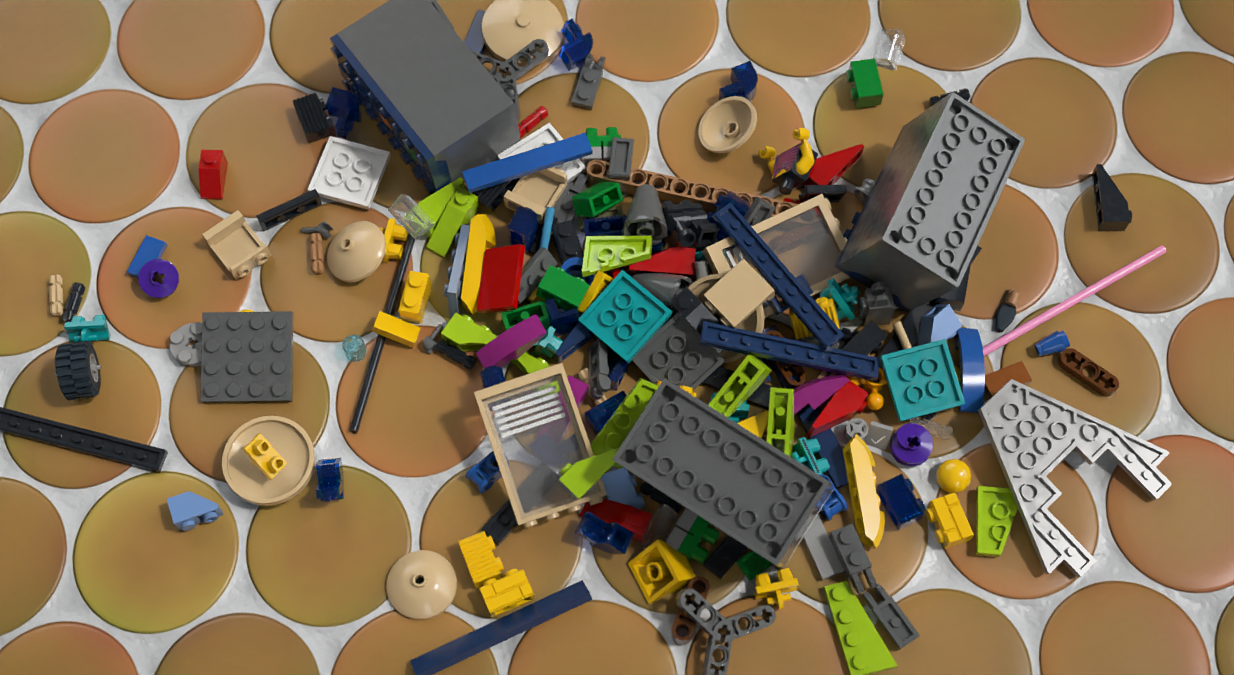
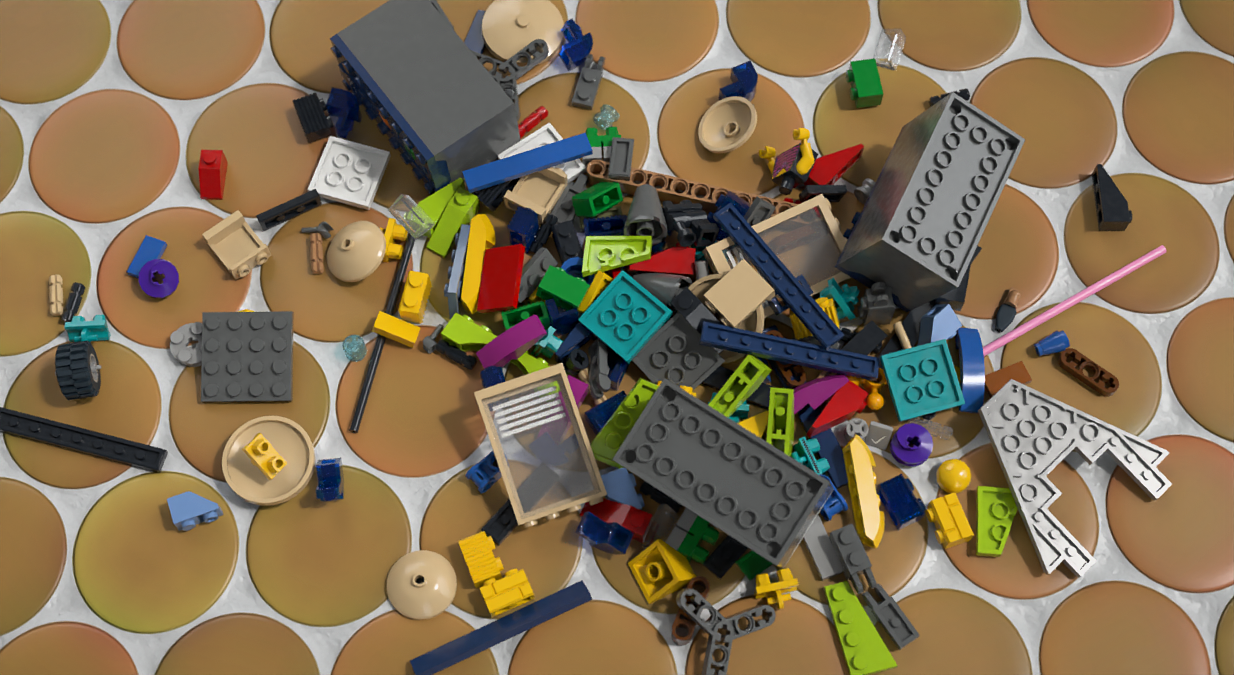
(547, 225): dark azure bar -> none
(575, 362): none -> black wheel
(587, 472): lime slope -> none
(606, 117): none -> clear light blue wheel

